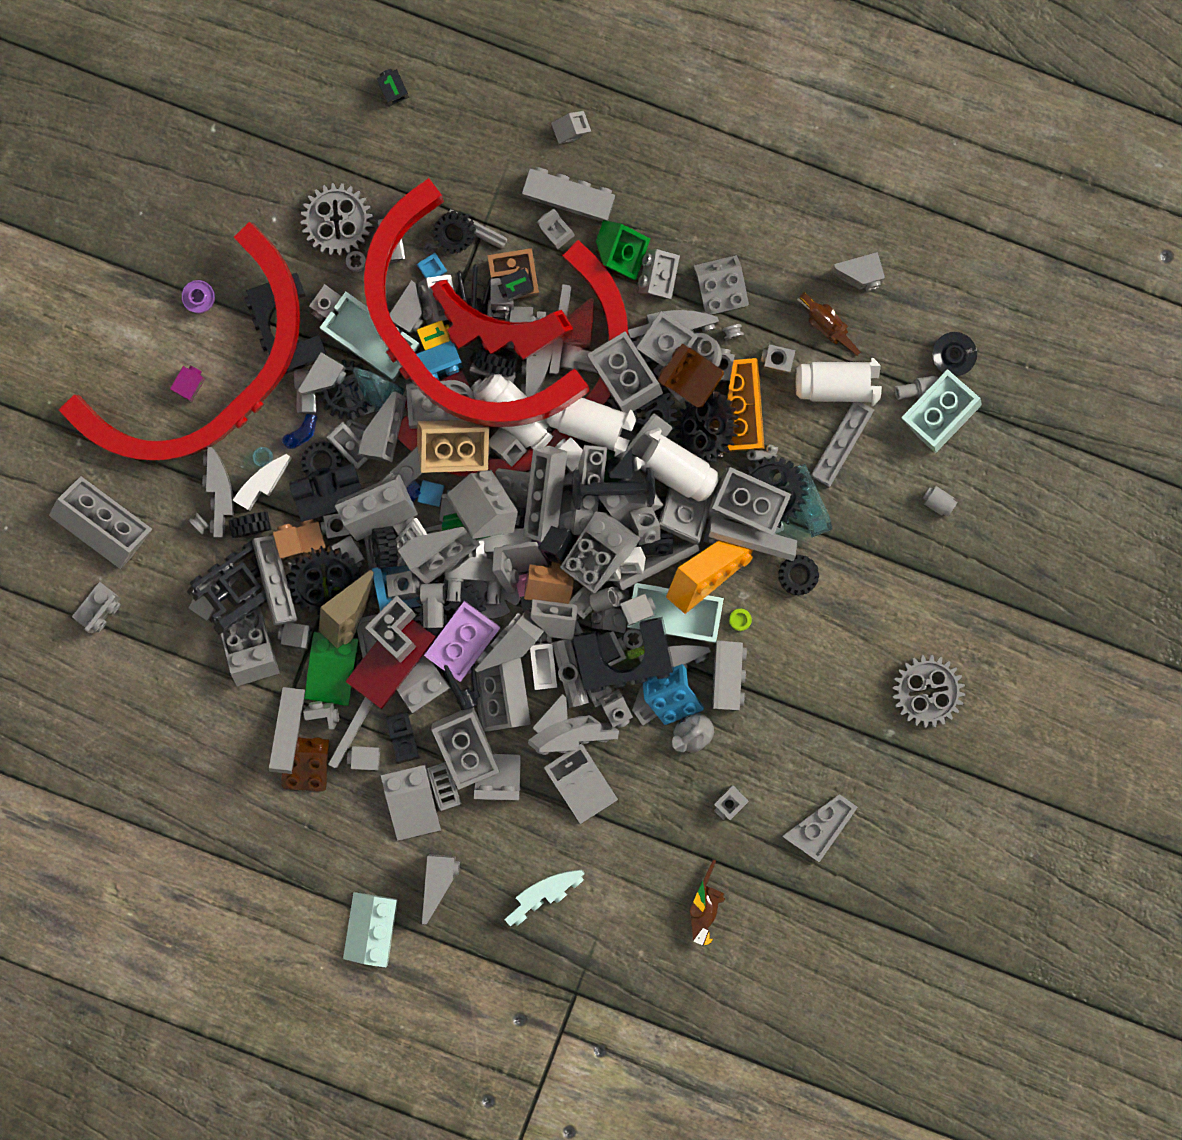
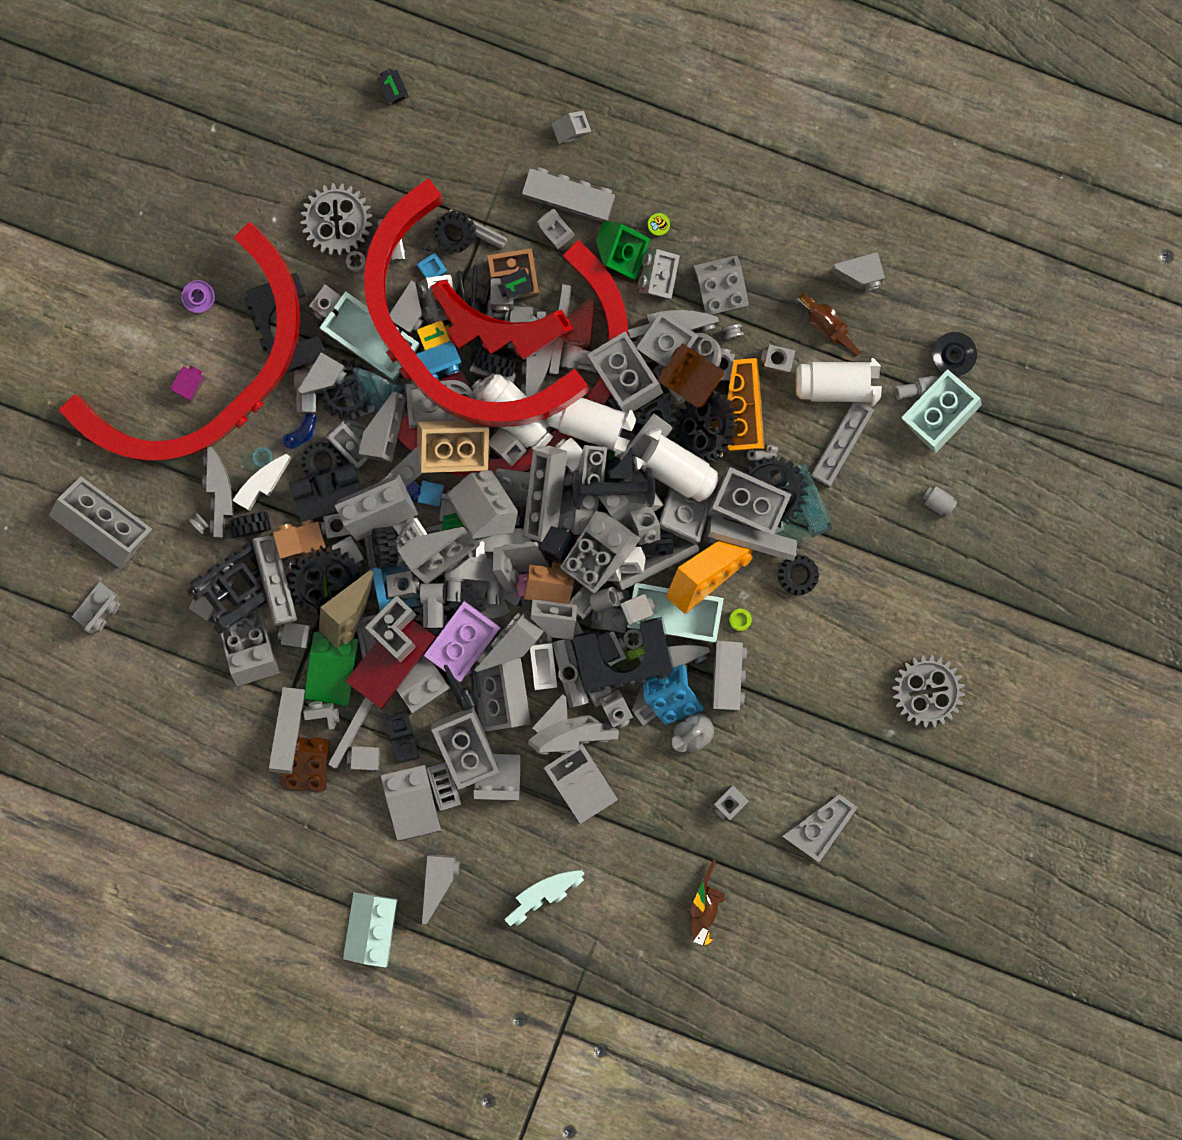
(658, 224): none -> tile

